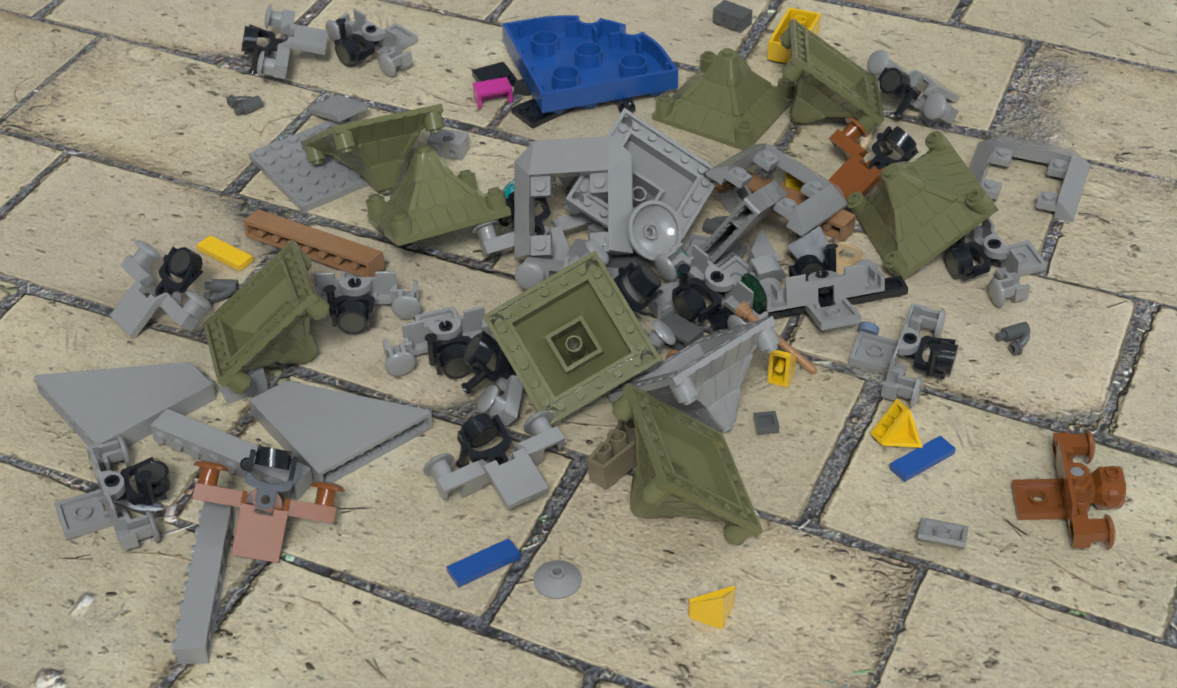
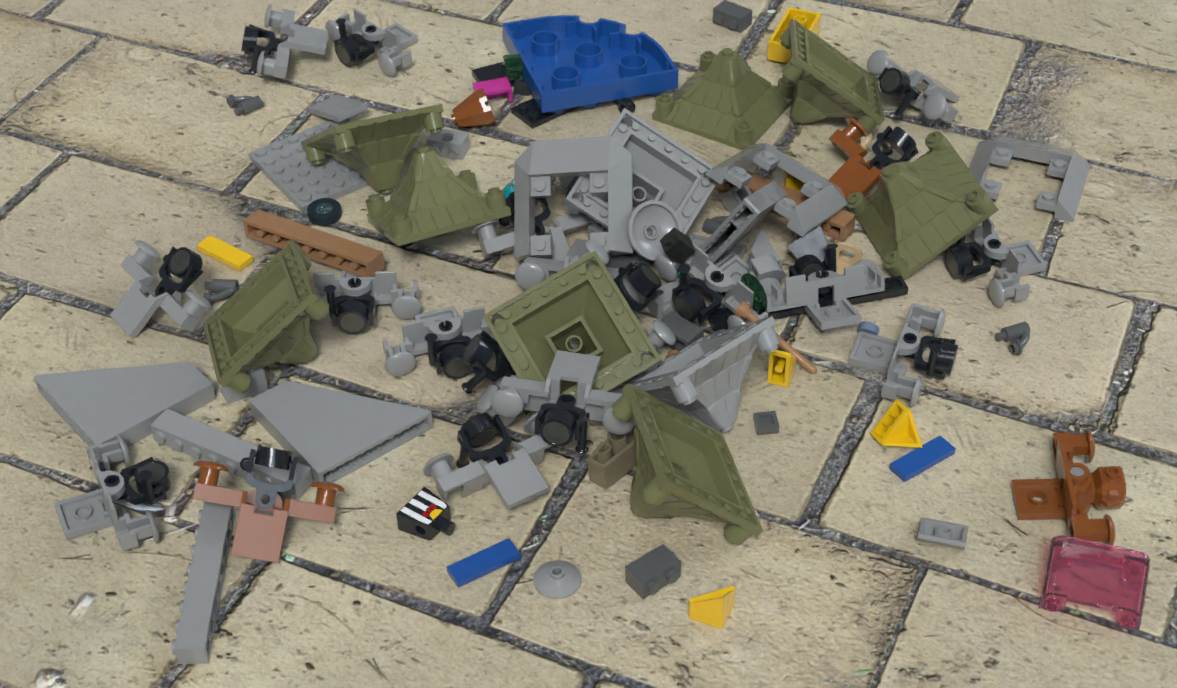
(324, 211): none -> black bush
(425, 516): none -> black torso
(473, 111): none -> dark orange cone
(512, 66): none -> clear green brick
(559, 413): none -> light grey piece
(653, 571): none -> dark grey brick
(677, 245): none -> pearl dark grey brick
(1095, 577): none -> clear pink windscreen

